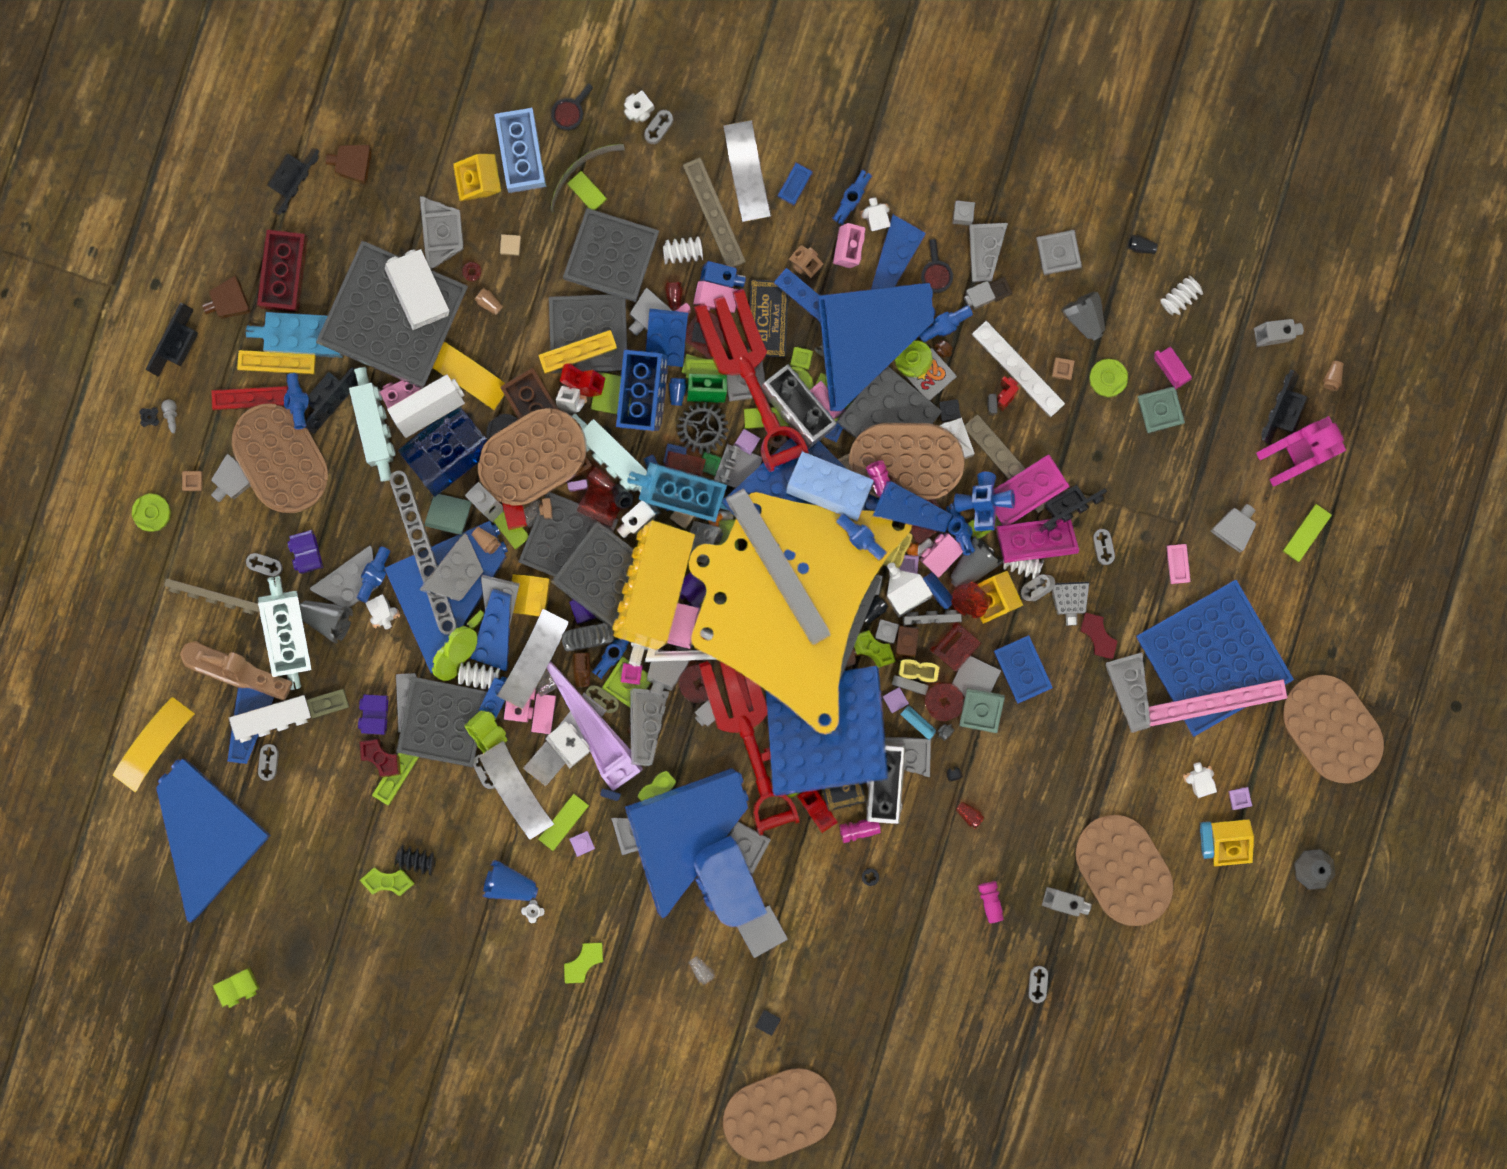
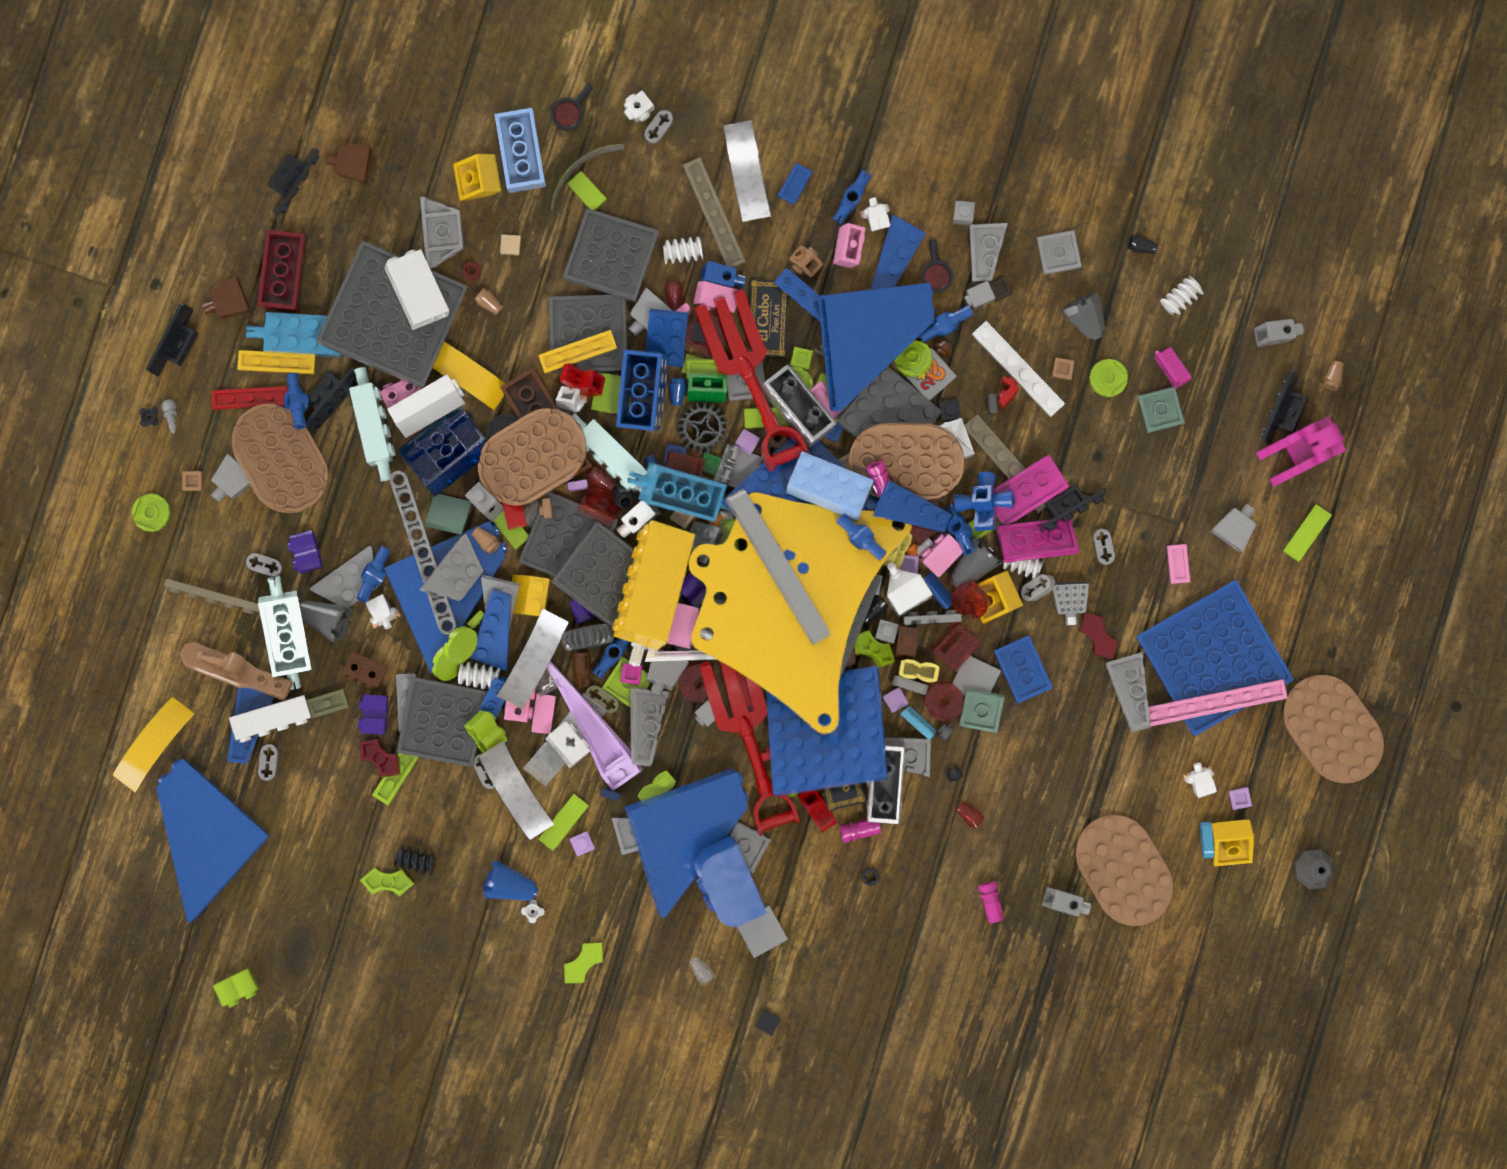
(365, 669): none -> reddish brown brick
(779, 1114): medium nougat plate -> none
(1042, 985): light grey beam -> none

